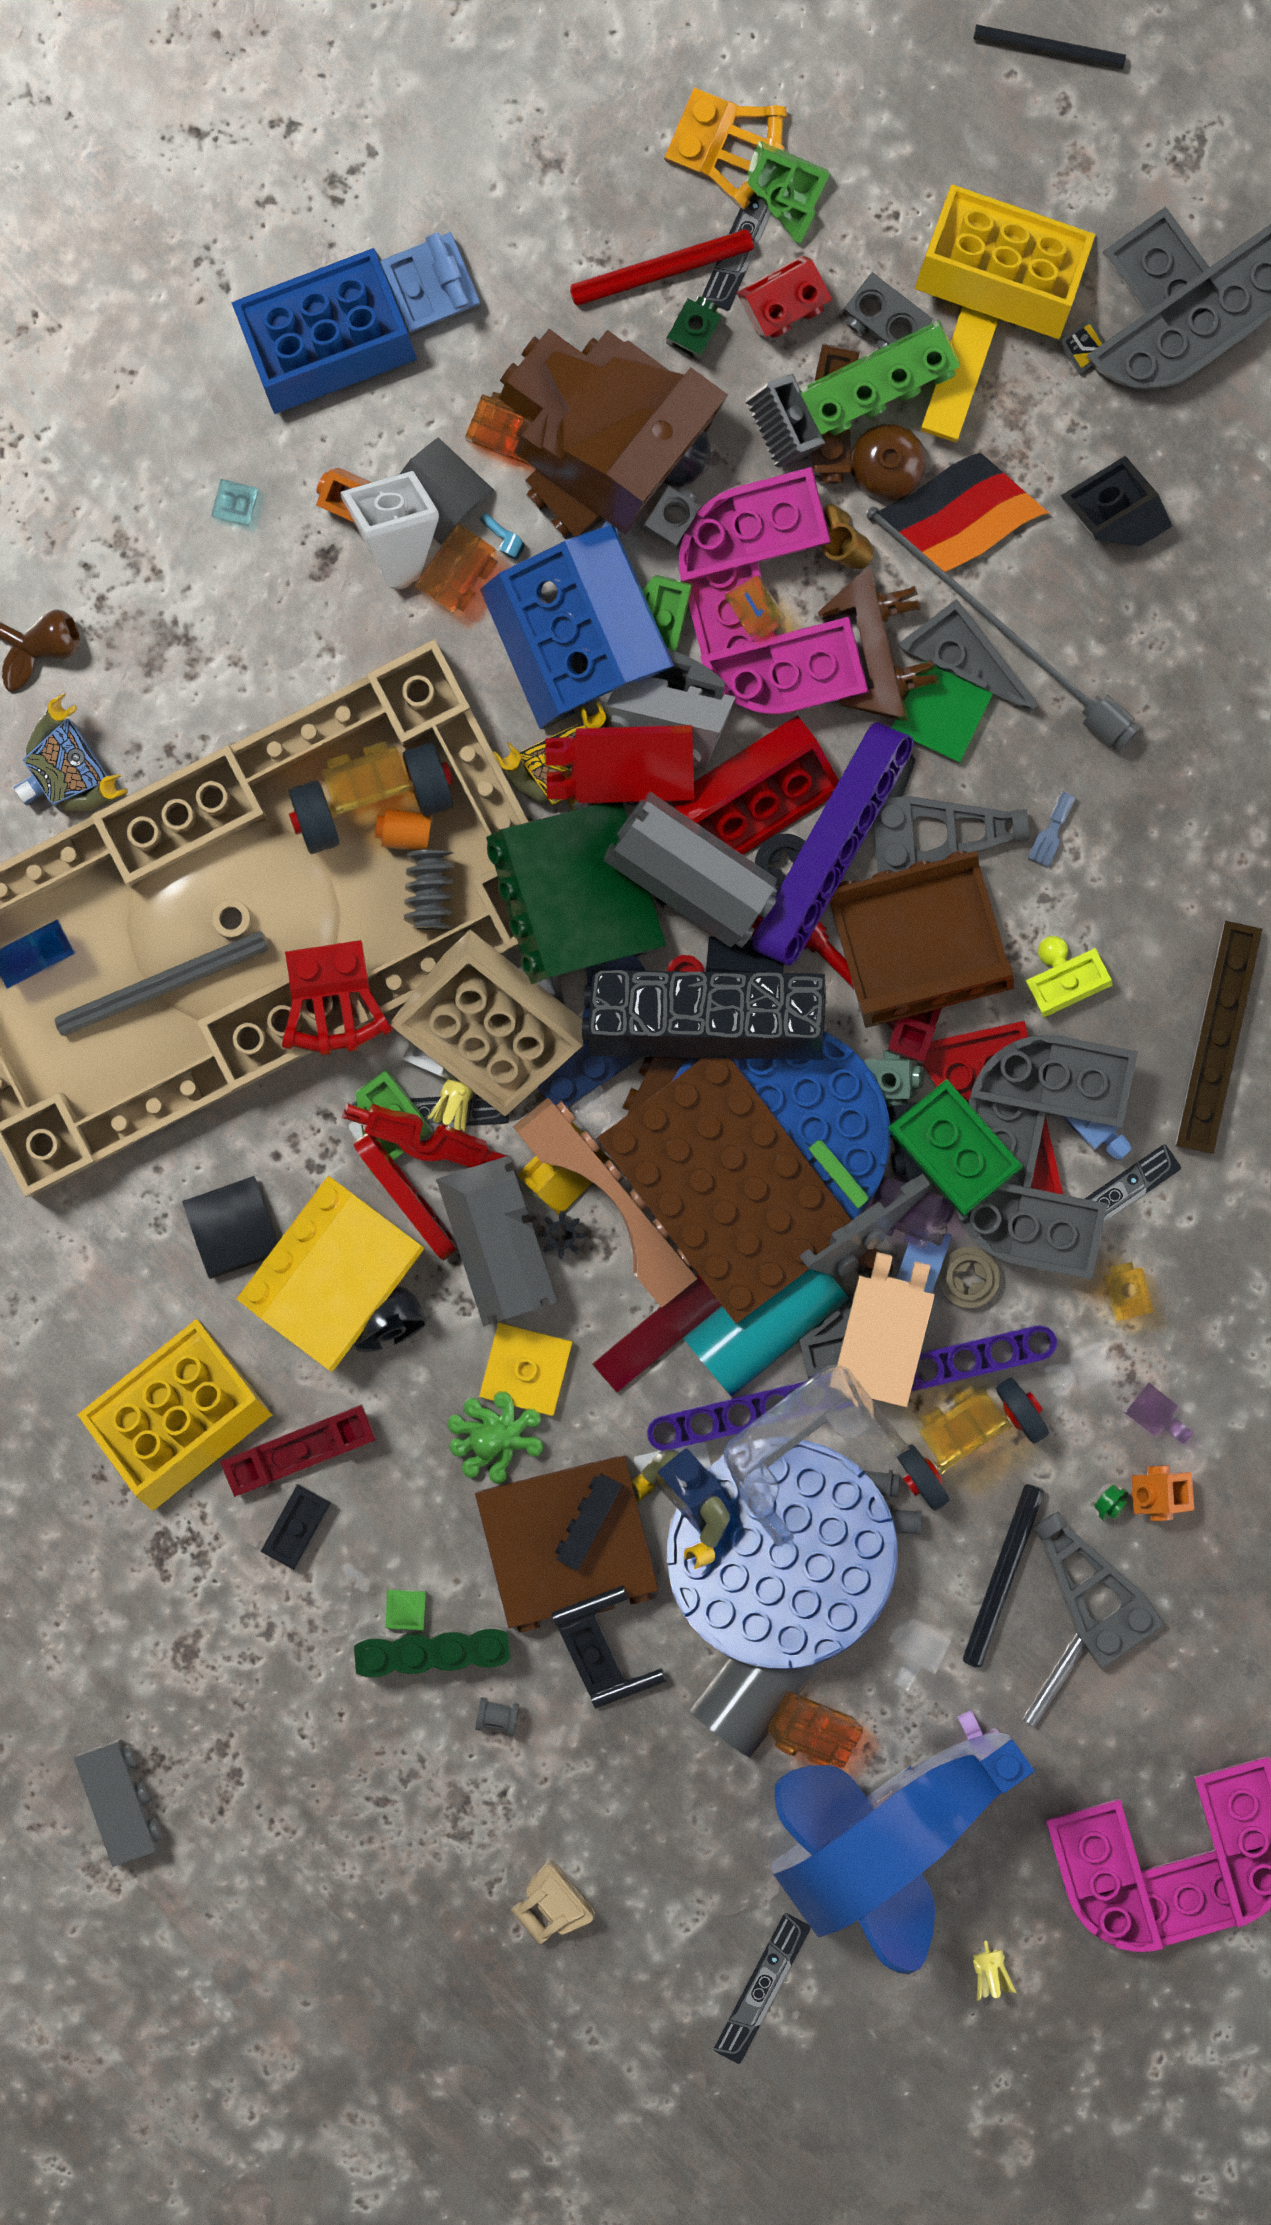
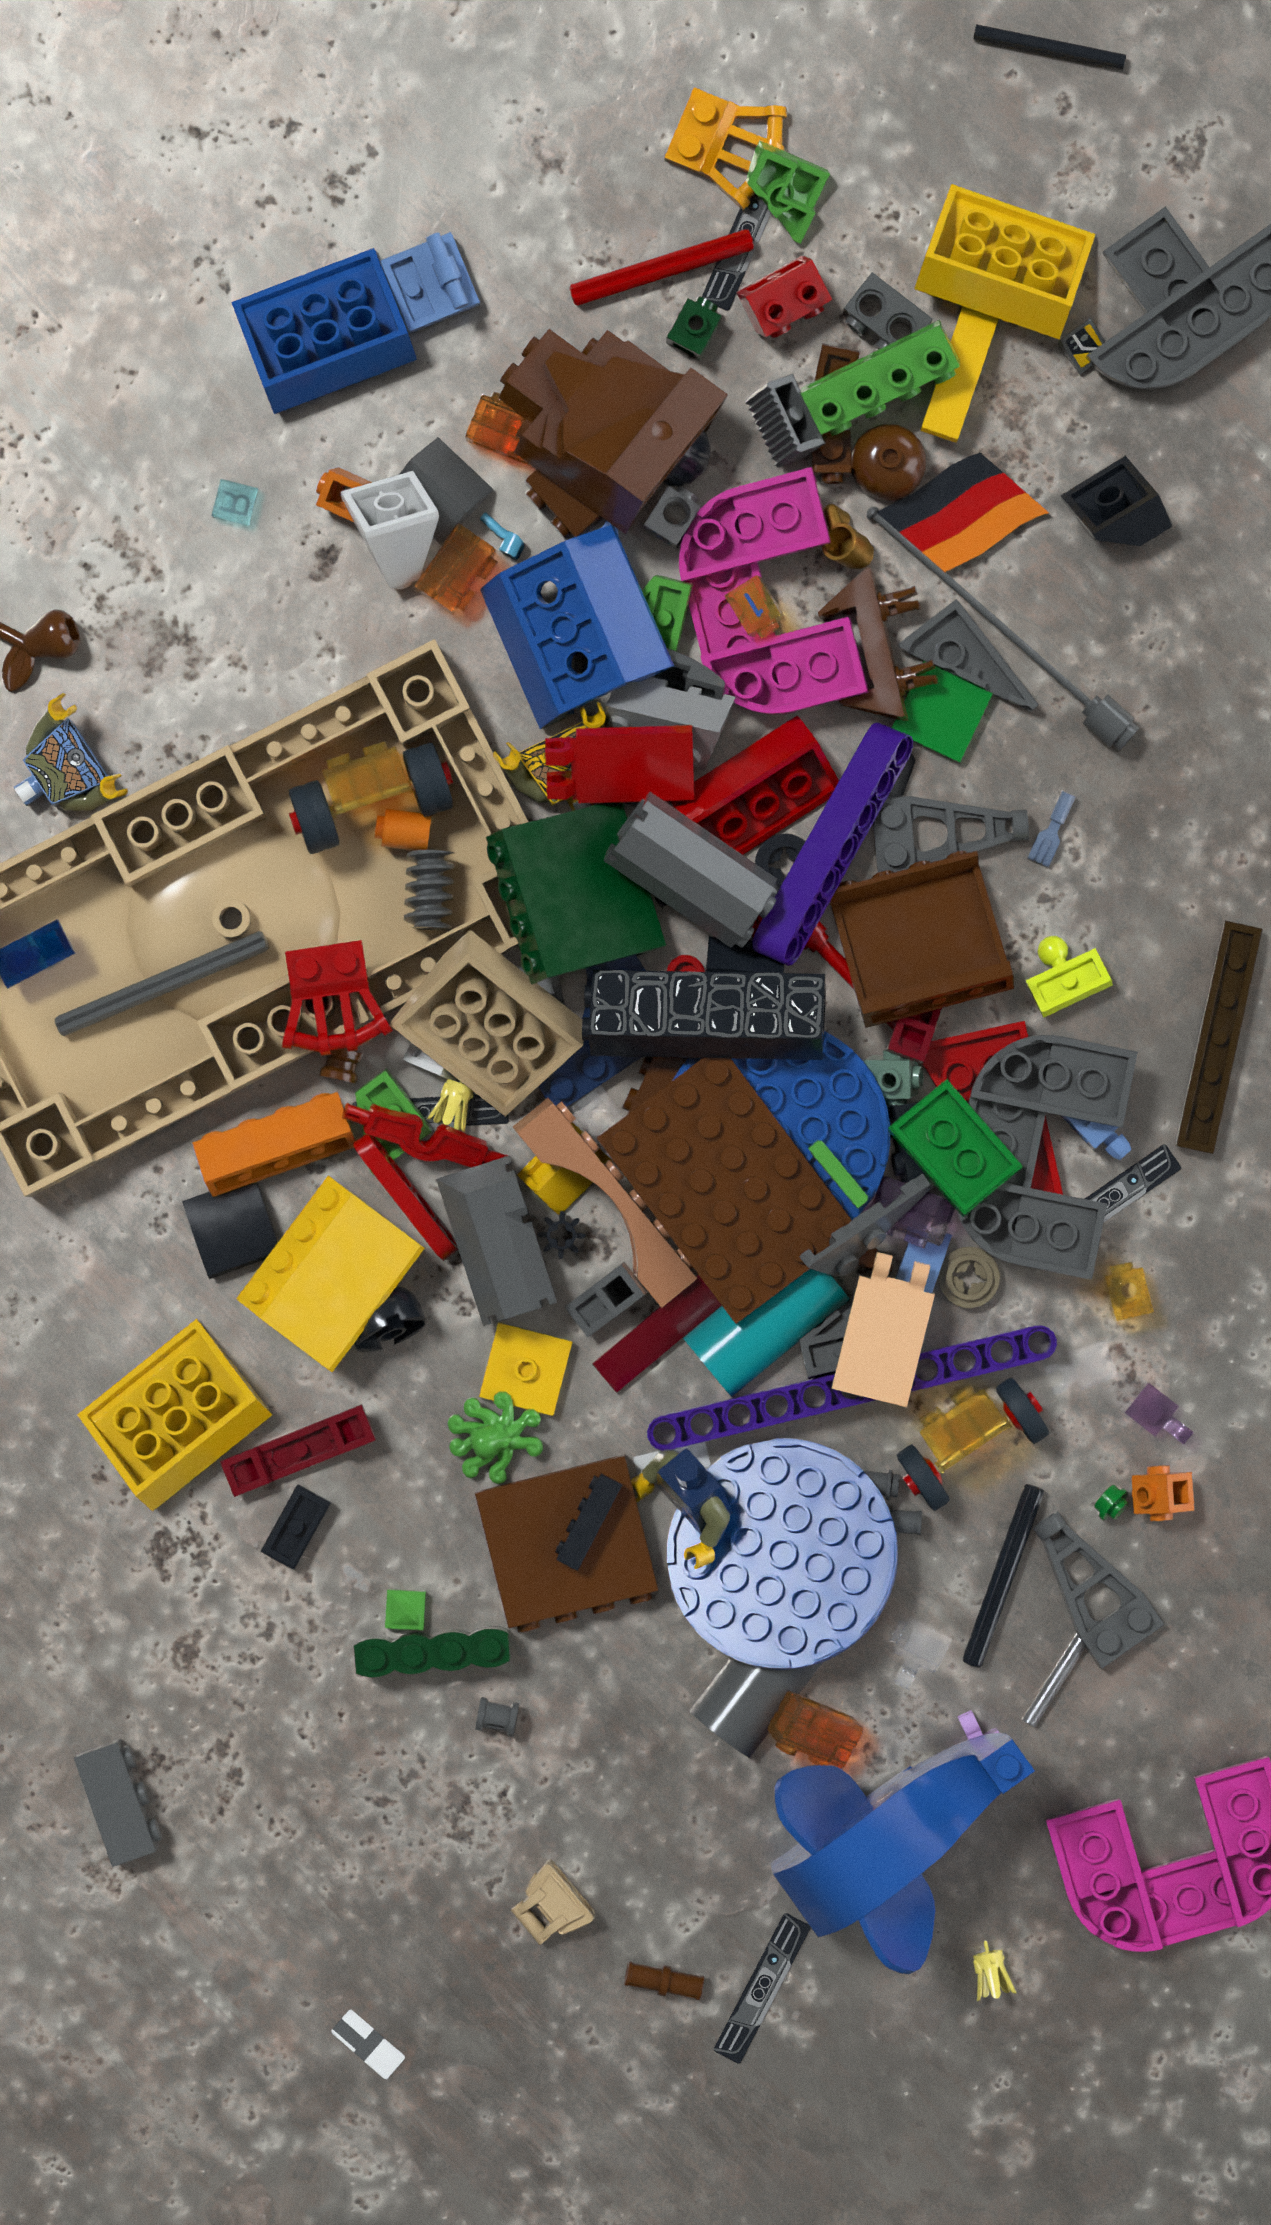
(274, 1143): none -> orange brick
(341, 1065): none -> reddish brown wheel
(368, 2044): none -> white sticker
(593, 1652): black plate -> none
(606, 1299): none -> dark grey brick
(664, 1980): none -> reddish brown pin
(827, 1396): clear windscreen -> none

